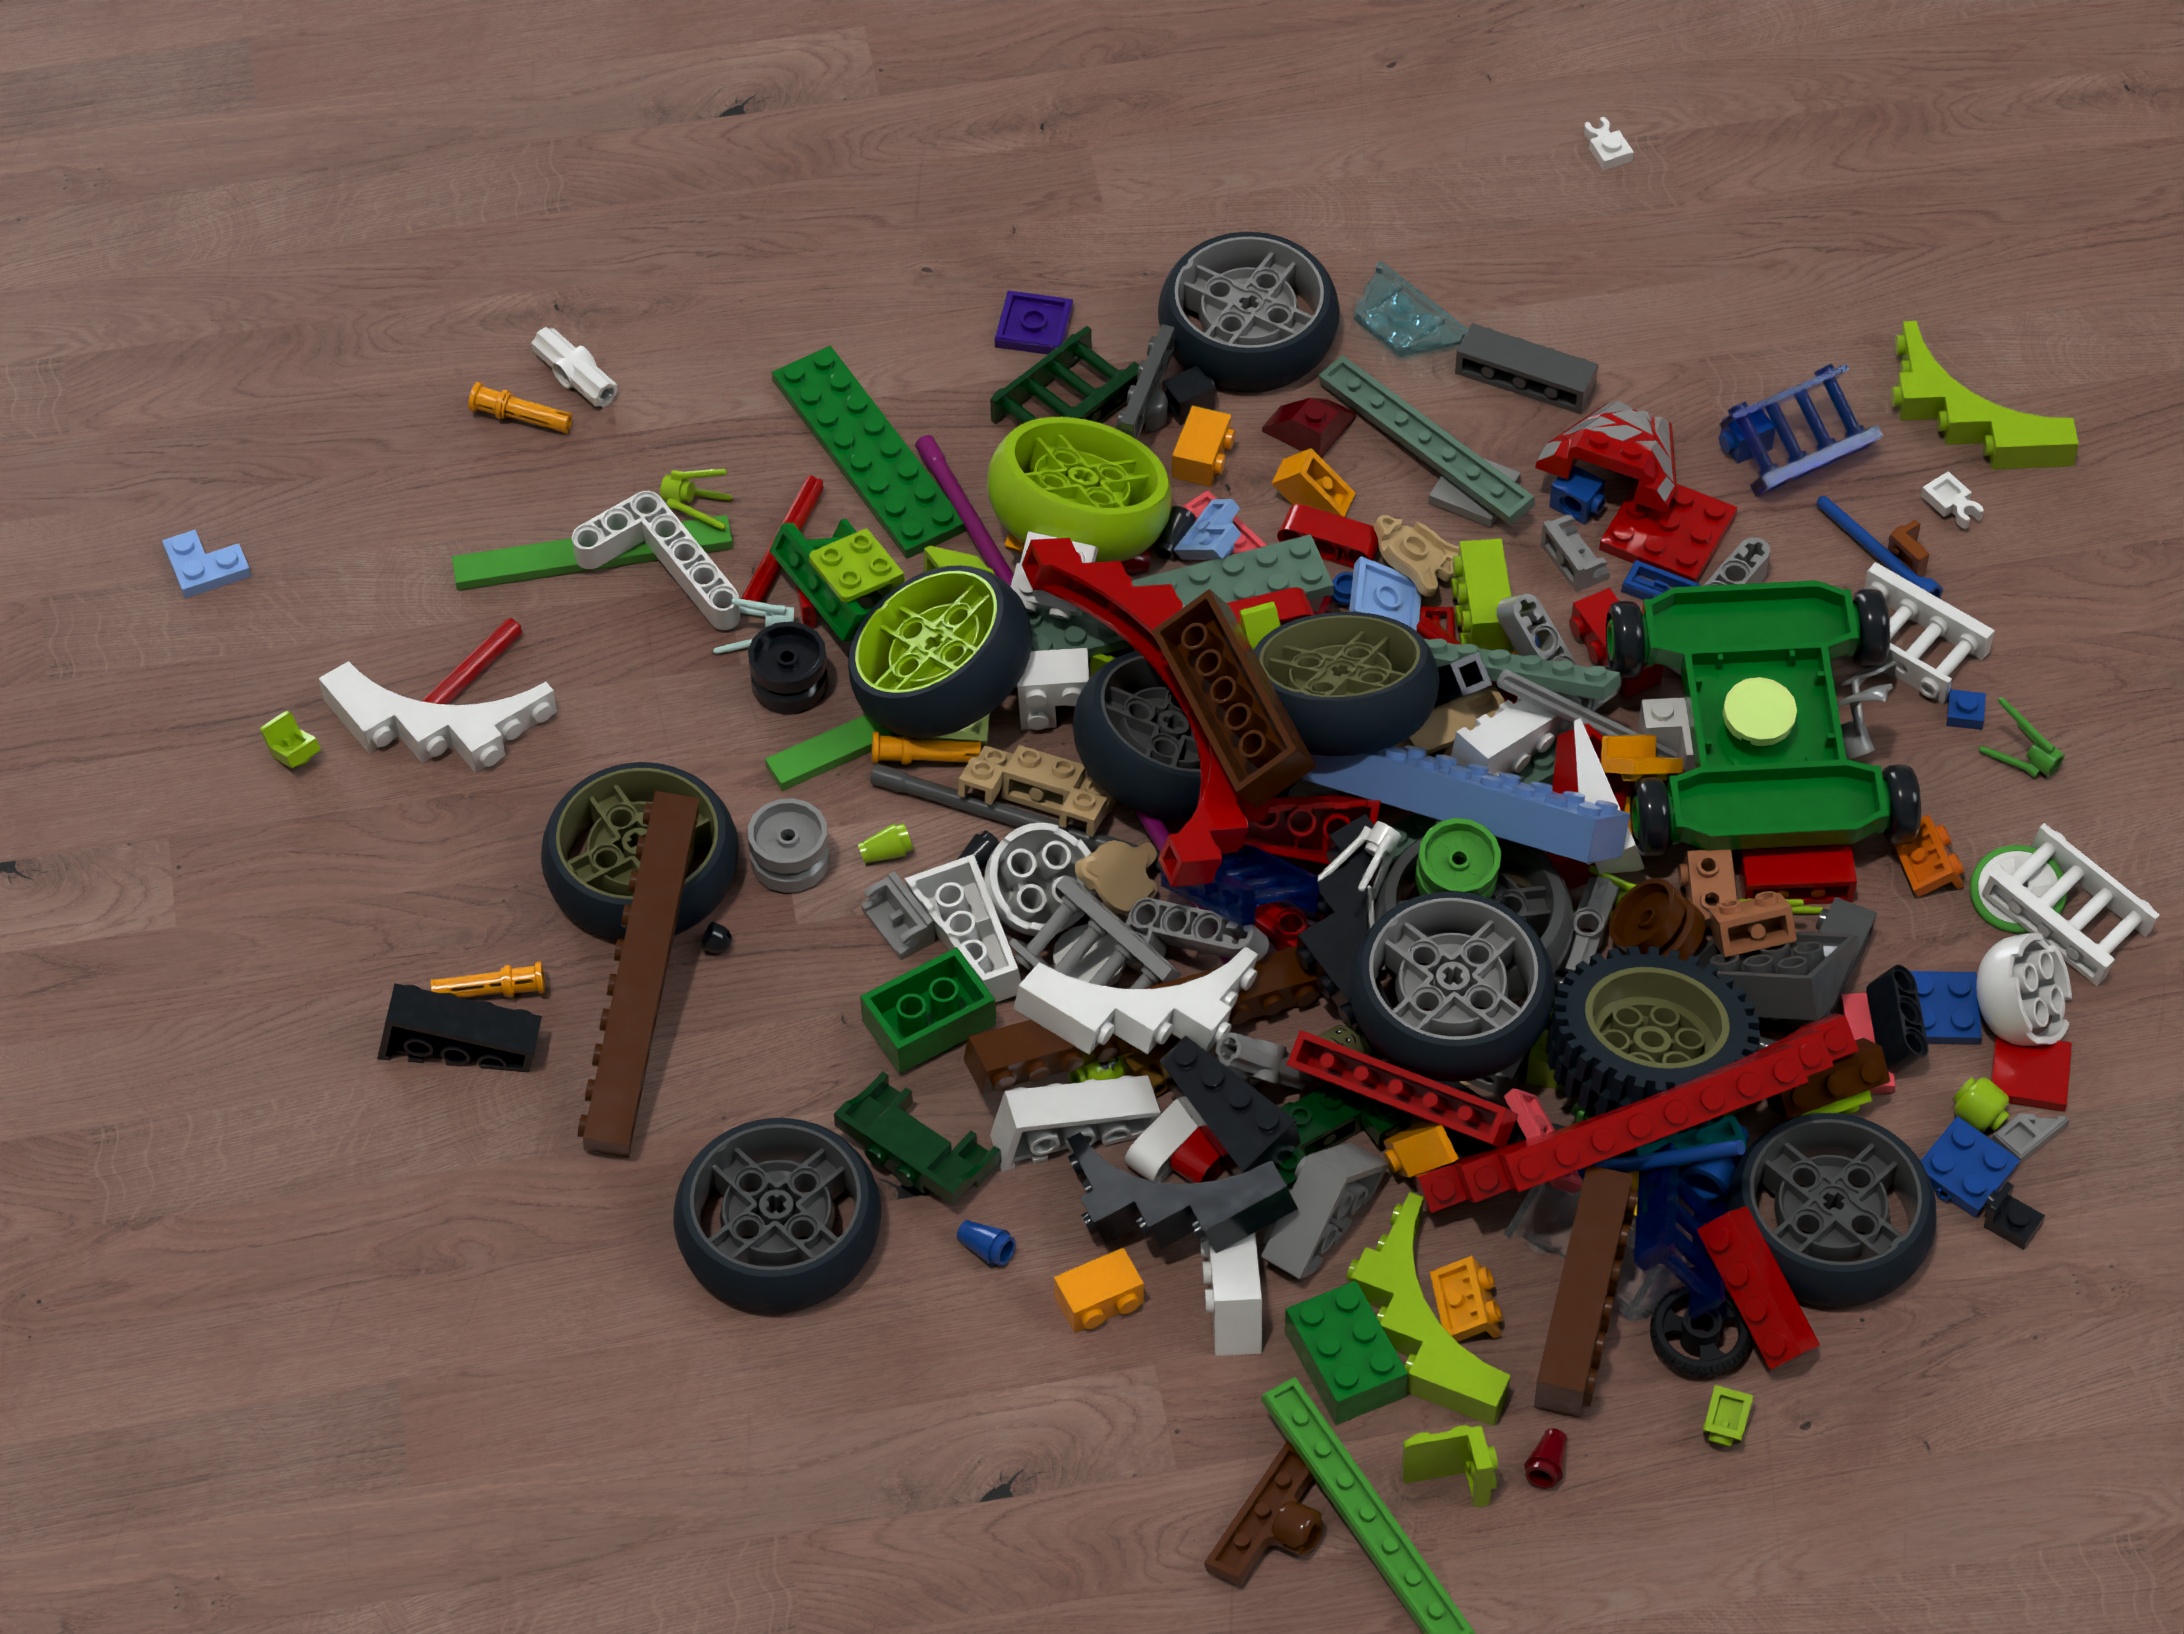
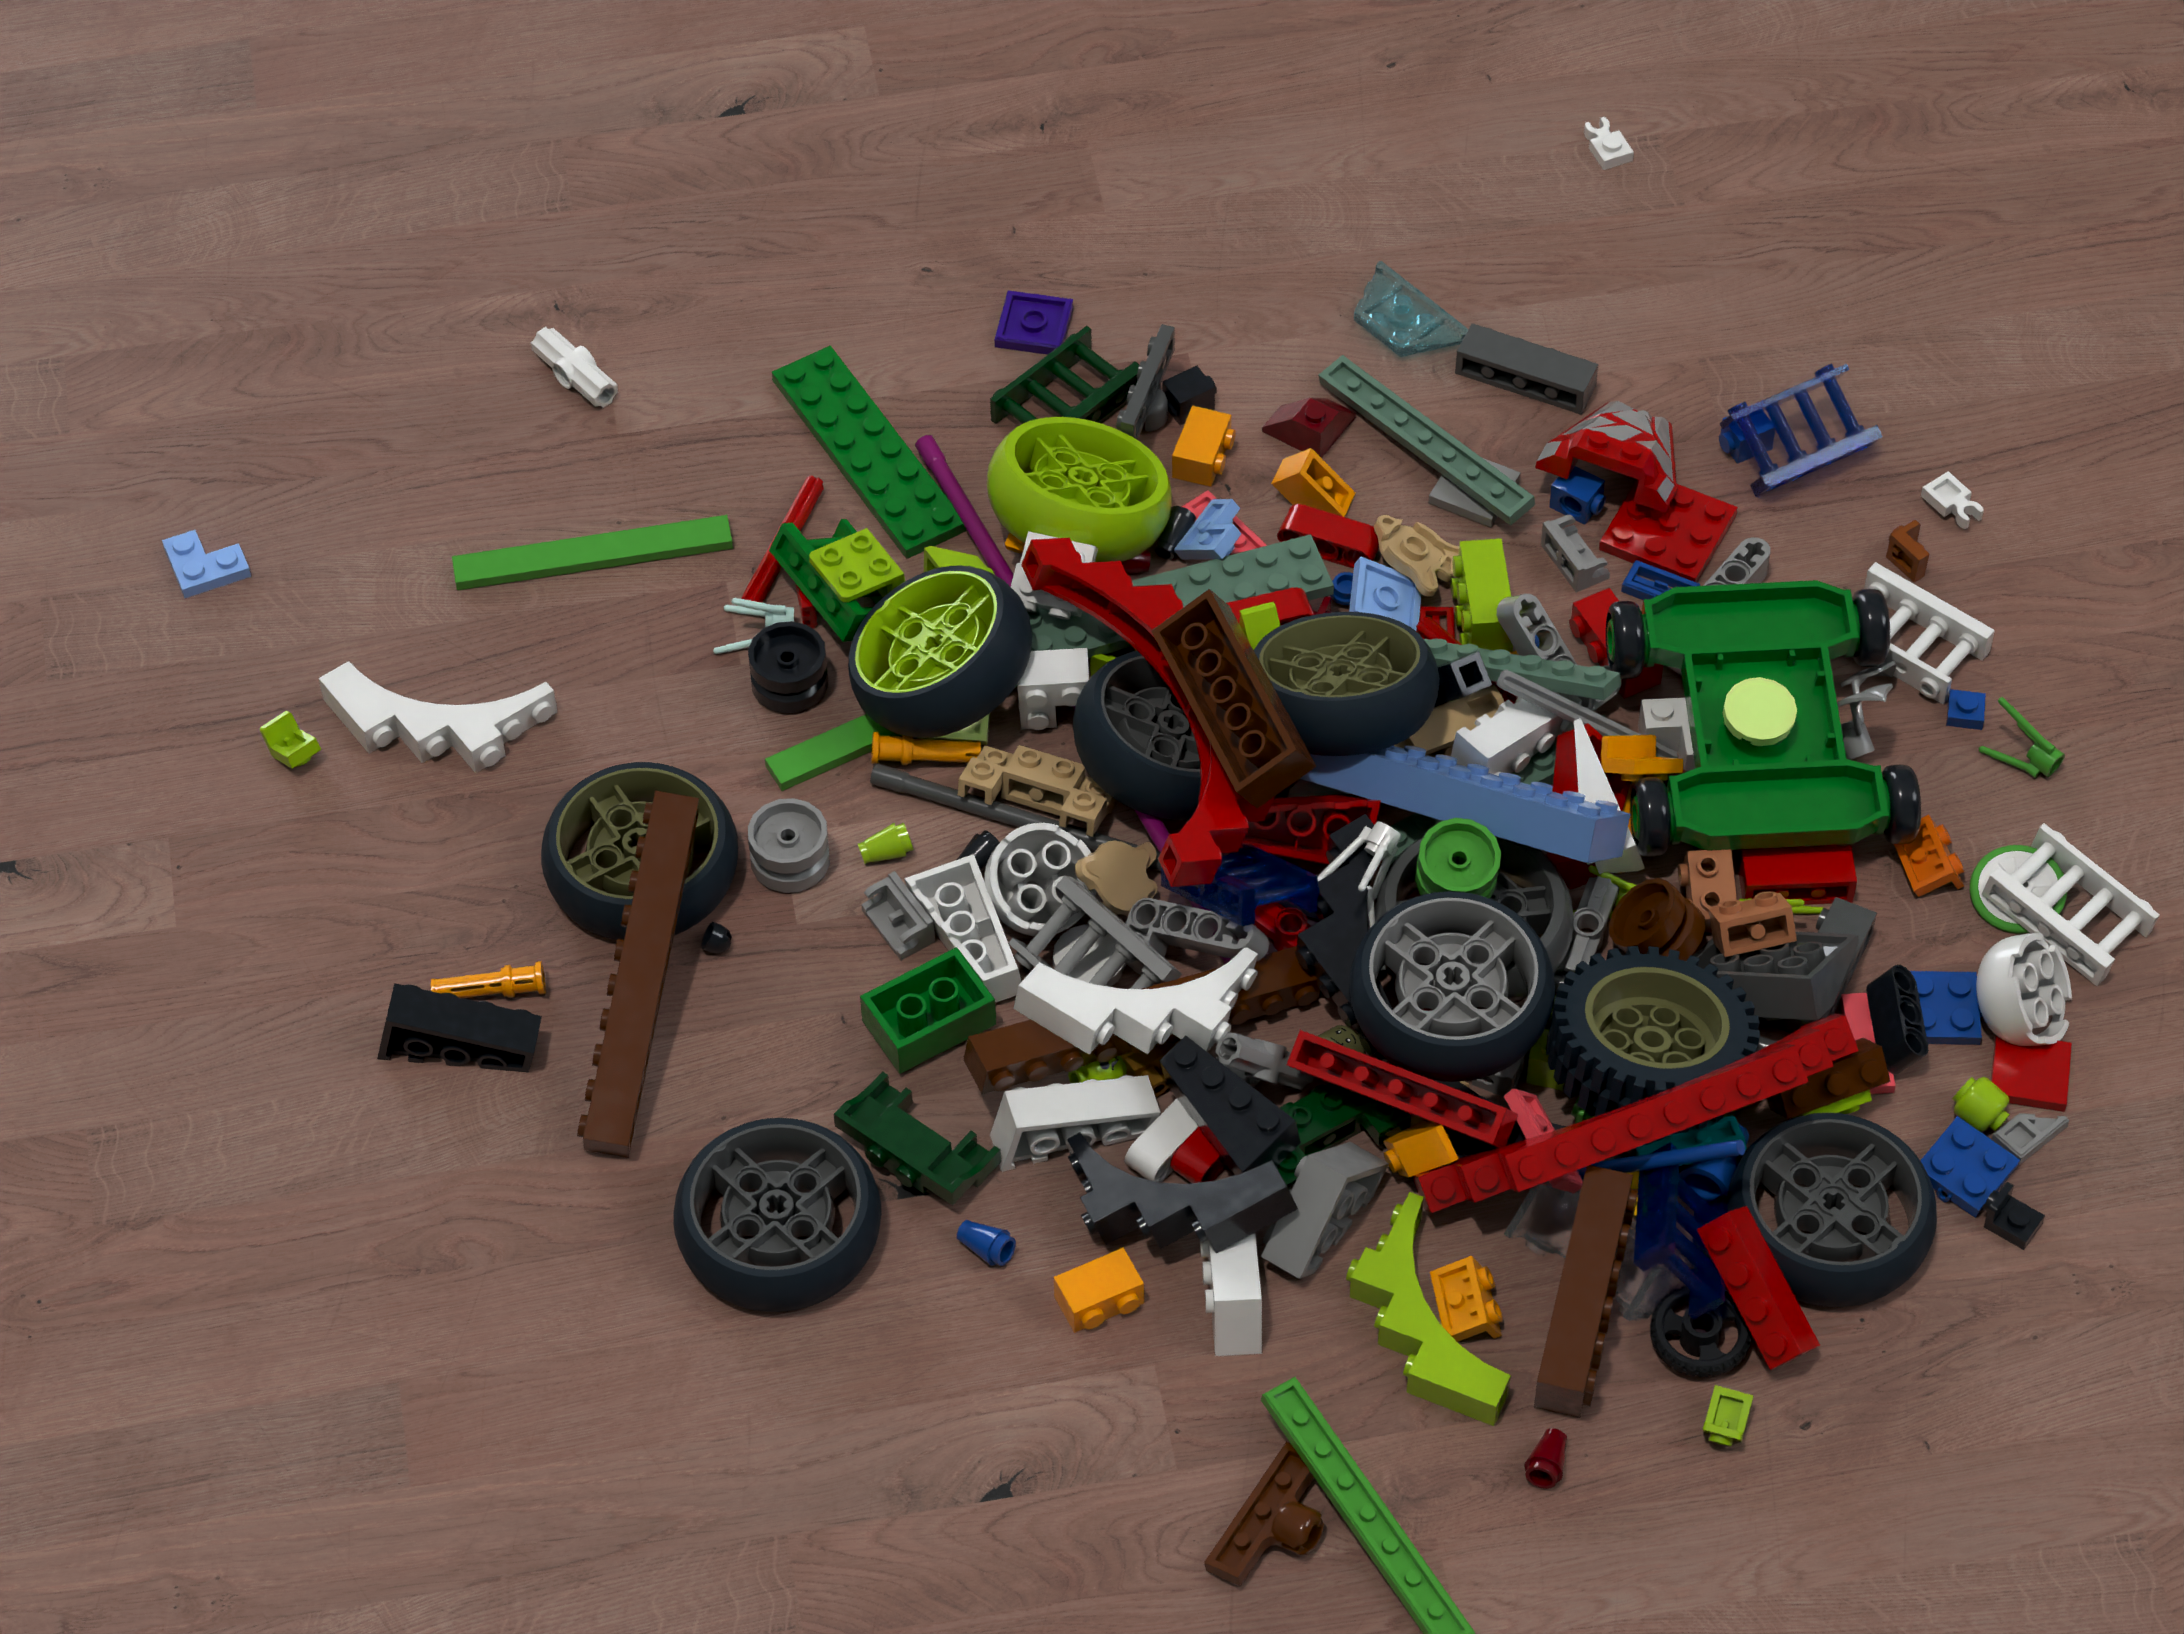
(475, 663): red axle -> none
(505, 405): light orange pin -> none
(652, 528): white beam -> none
(678, 489): lime plant -> none
(1250, 311): wheel -> none
(1346, 1352): green brick -> none
(1449, 1454): lime bracket -> none
(1876, 547): blue piece -> none
(2006, 435): lime arch -> none

